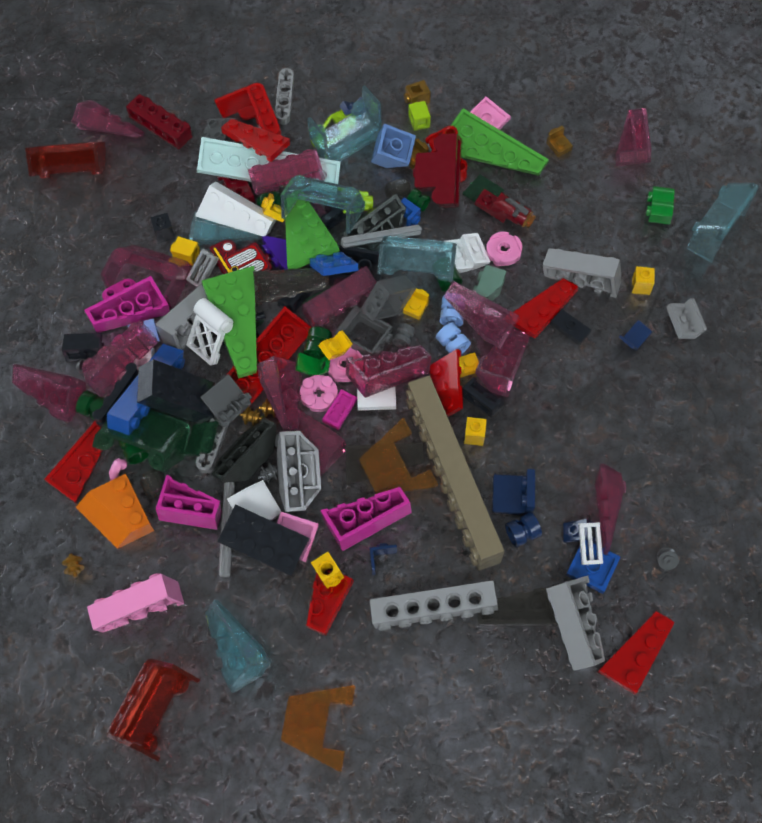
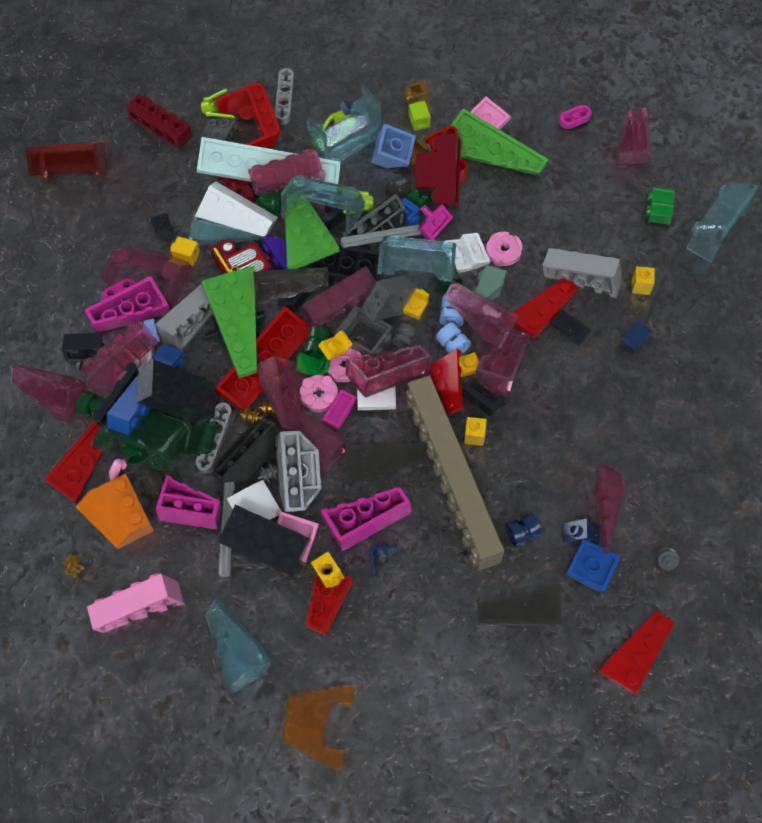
(95, 117): clear pink wedge -> none
(146, 705): clear red windscreen -> none
(205, 269): light grey tile -> none
(209, 106): none -> lime plant
(213, 321): white piece -> none
(226, 400): dark grey hinge -> none
(260, 140): red wing -> none
(270, 210): yellow bracket -> none
(333, 264): blue plate -> none
(381, 606): light grey brick -> none
(386, 468): clear orange wing -> none
(434, 221): none -> dark pink plate
(478, 185): clear green piece -> none
(505, 208): dark red plate -> none
(514, 493): dark blue bracket -> none
(558, 142): pearl gold bracket -> none
(573, 117): none -> dark pink plate
(577, 622): light grey wedge -> none
(584, 561): white tile -> none
(686, 319): light grey bracket -> none

